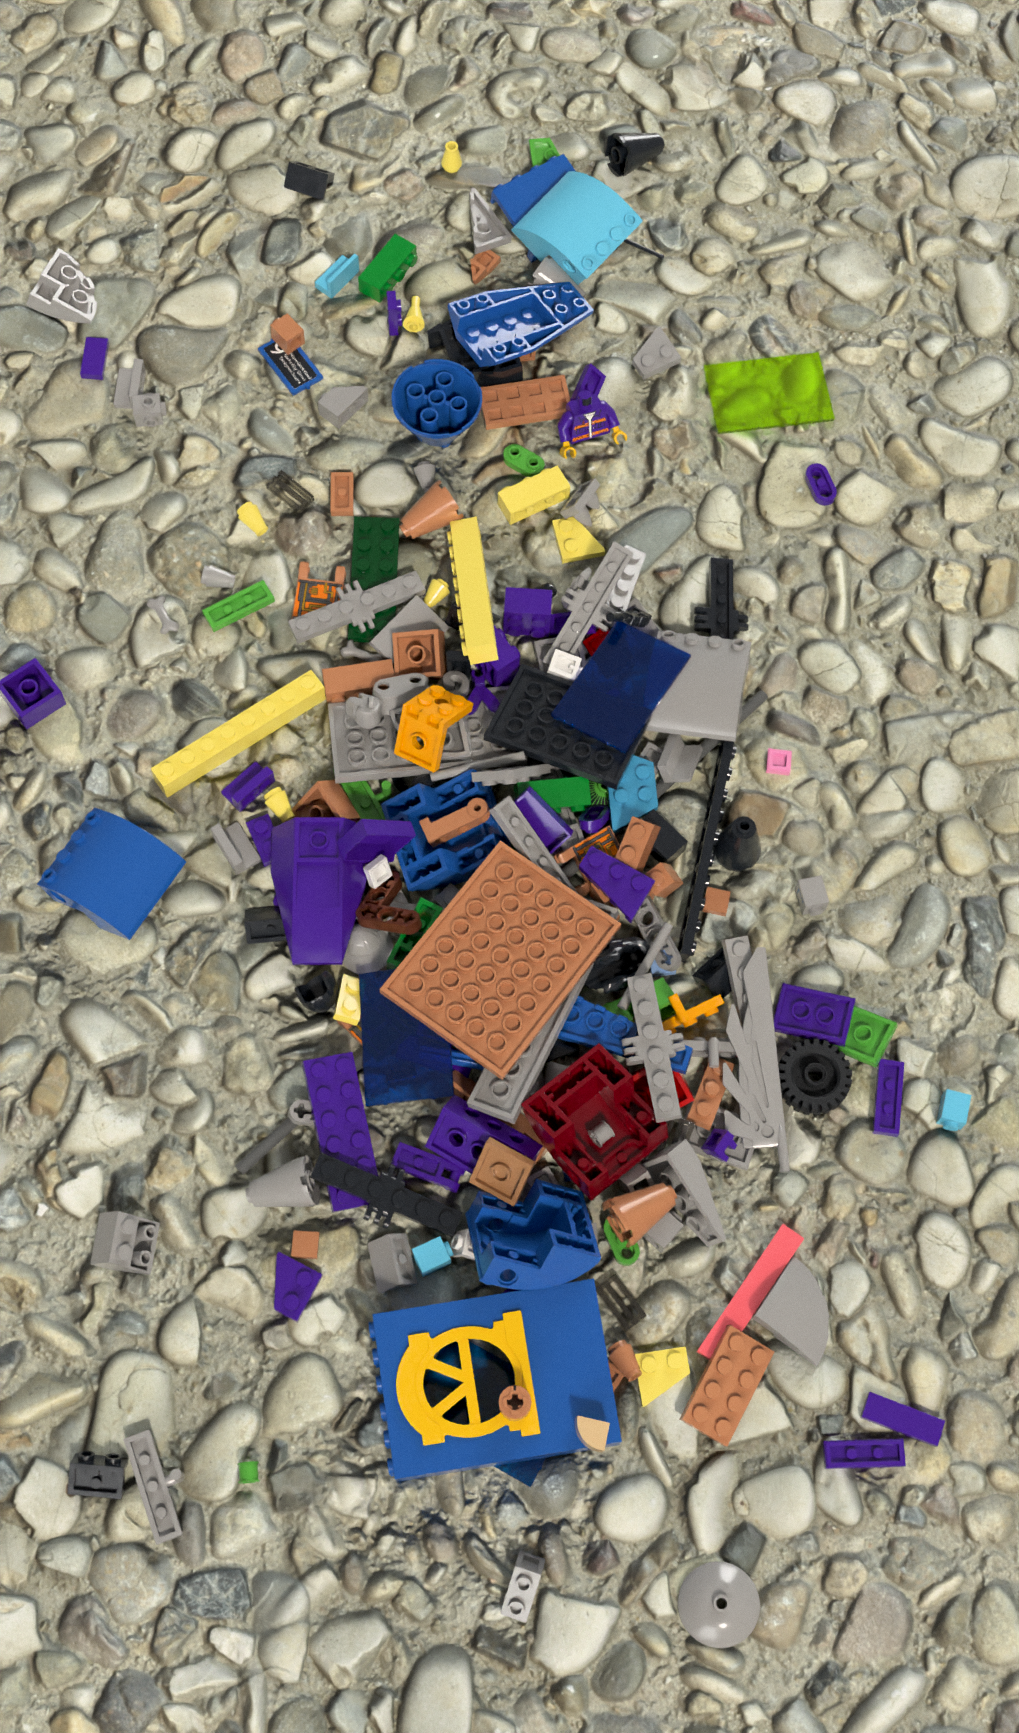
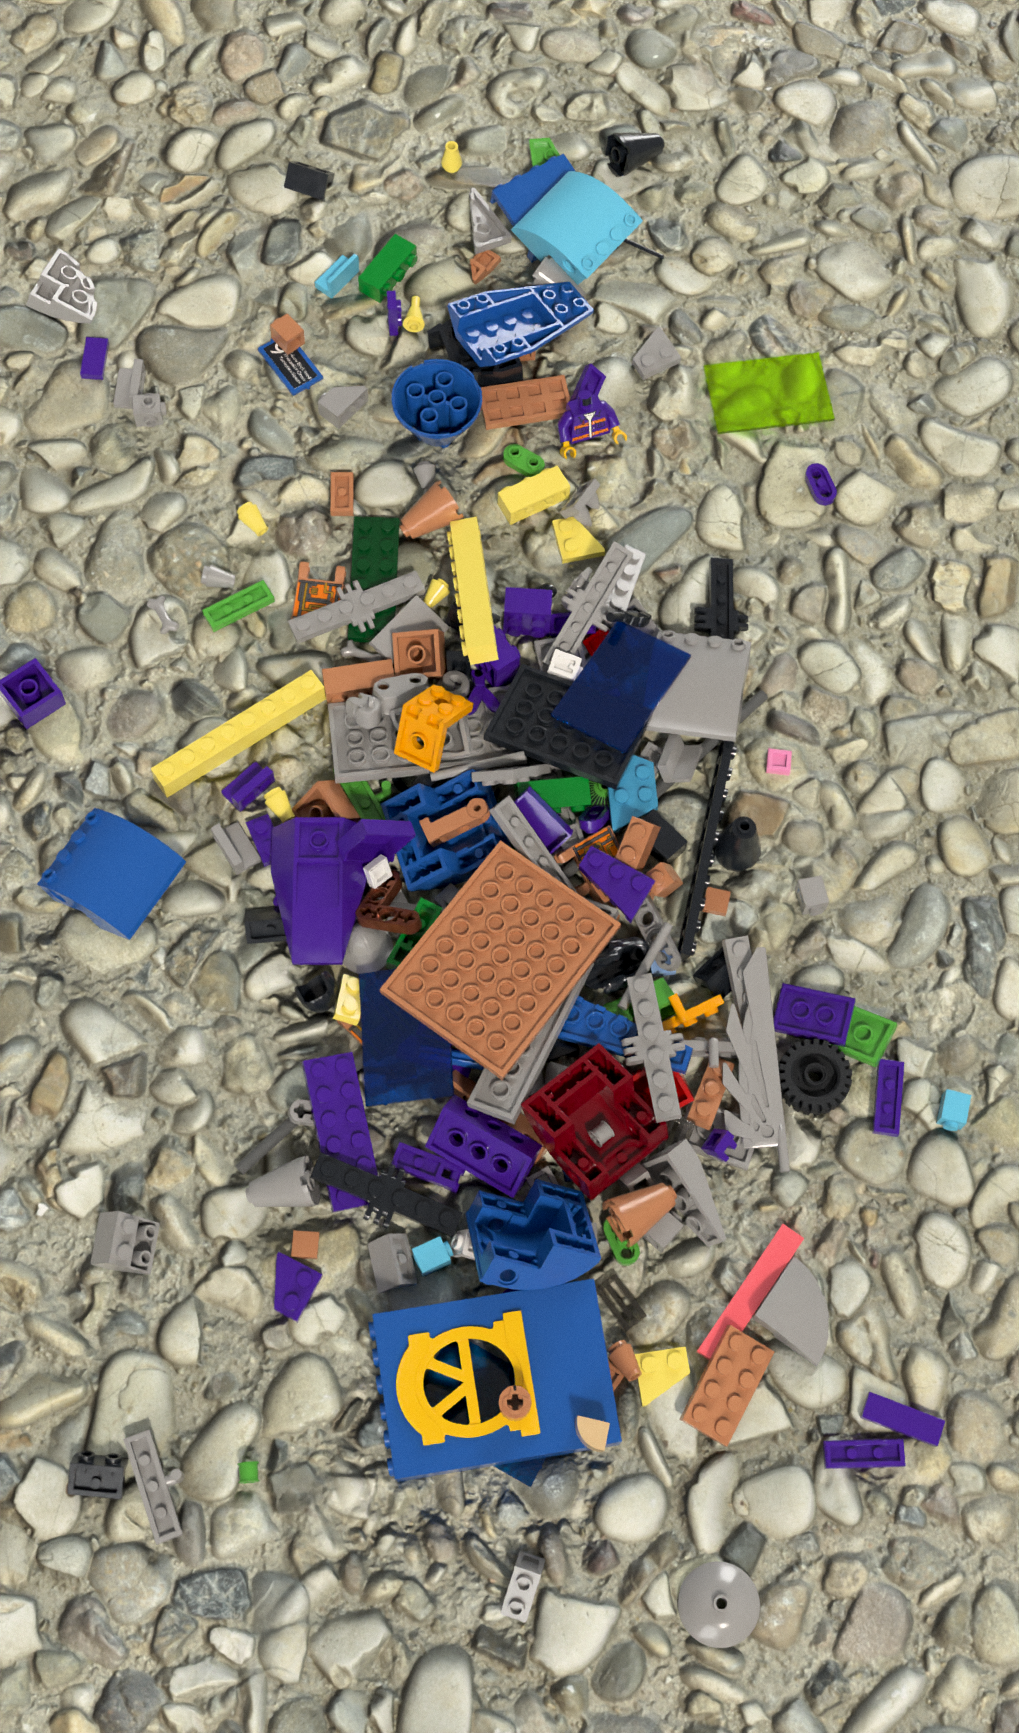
(296, 486): clear smoke tile -> none
(501, 1171): medium nougat plate -> none

